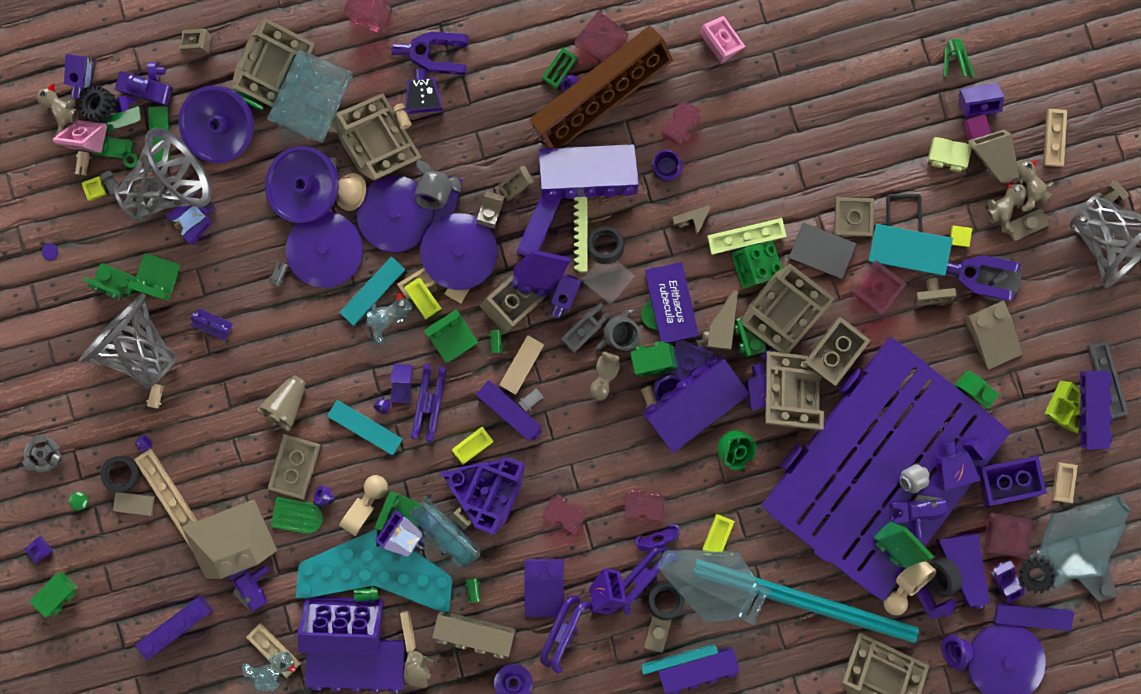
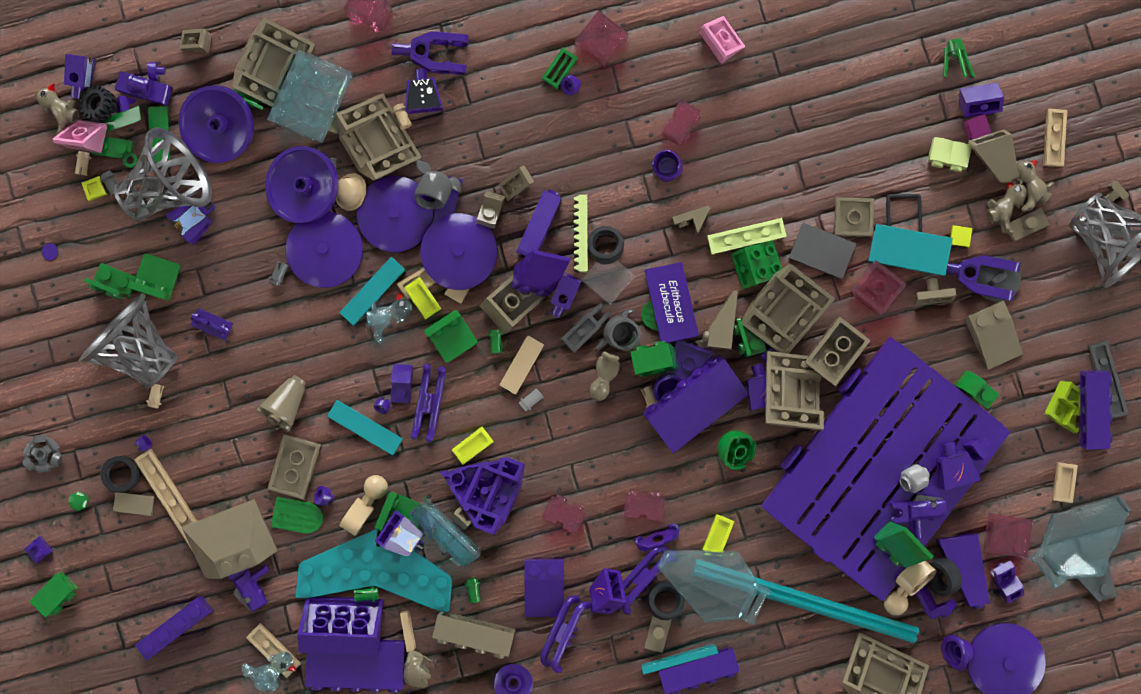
(509, 411): dark purple slope -> none
(588, 171): brick -> none
(602, 89): reddish brown brick -> none
(1012, 481): dark purple slope -> none
(1031, 584): black tyre -> none
(1033, 616): dark purple tile -> none

